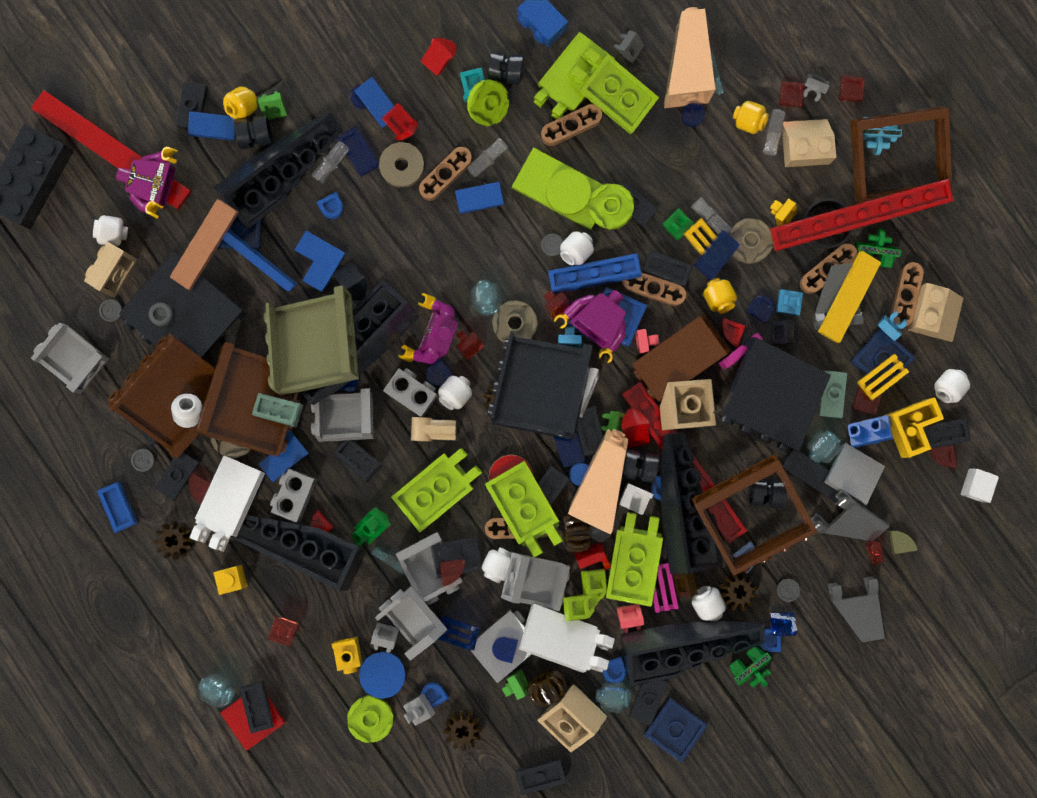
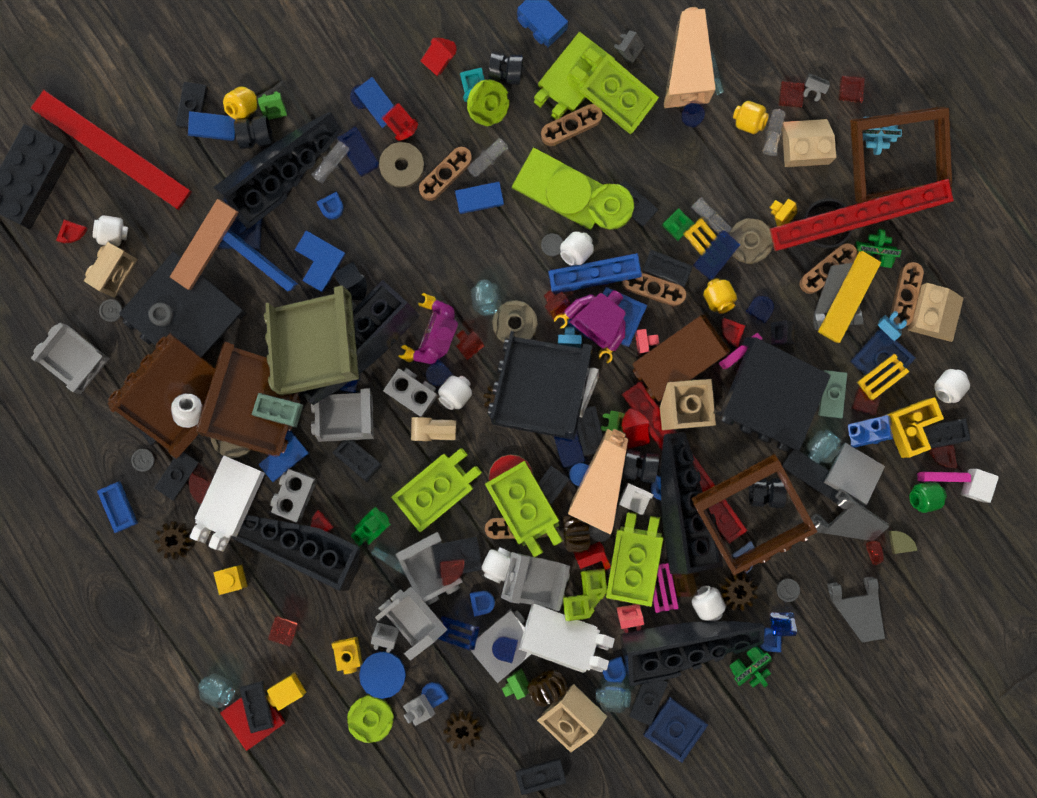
(70, 232): none -> red tile
(150, 180): magenta torso -> none
(285, 692): none -> yellow brick
(482, 602): none -> blue tile
(789, 302): dark azure tile -> none
(927, 496): none -> green head
(944, 477): none -> dark pink tile

